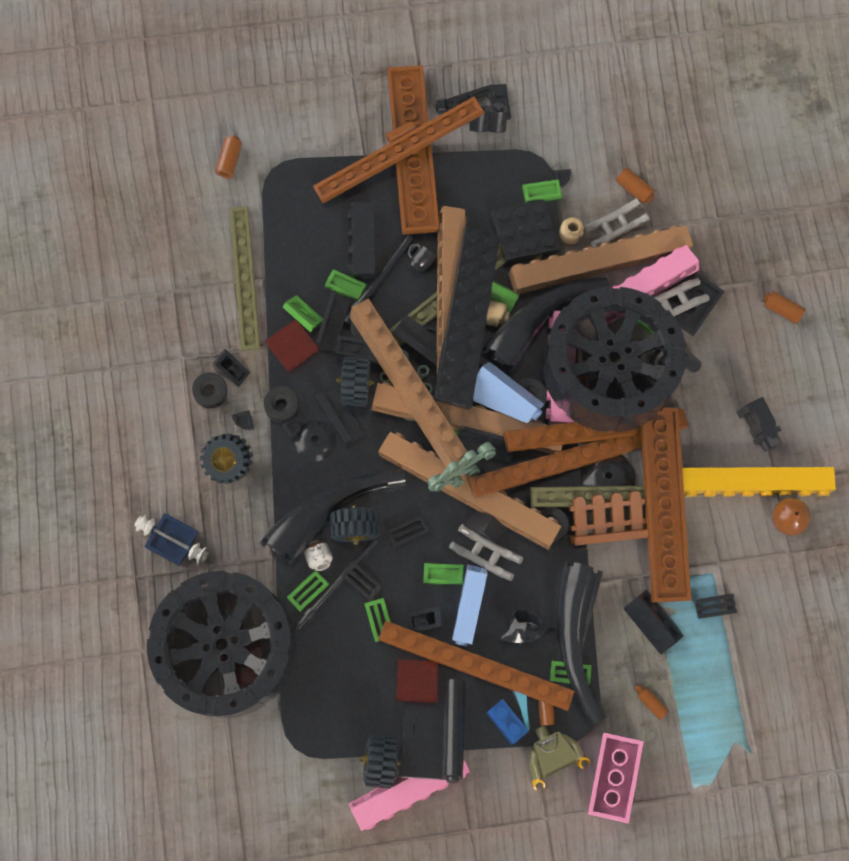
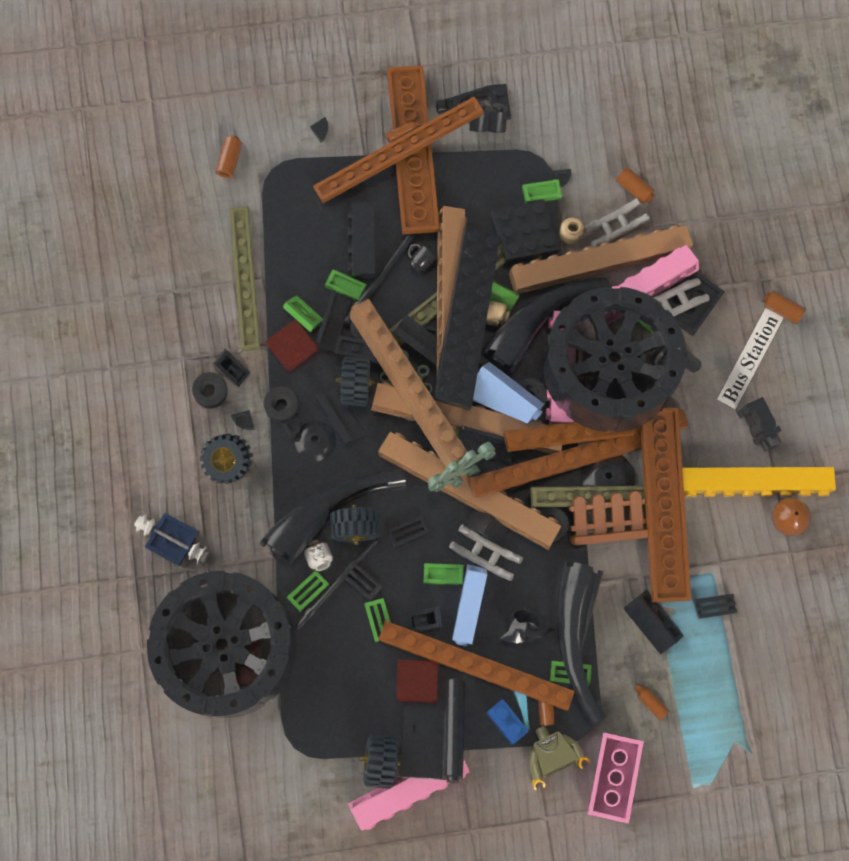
(320, 129): none -> black tile
(750, 358): none -> white sticker

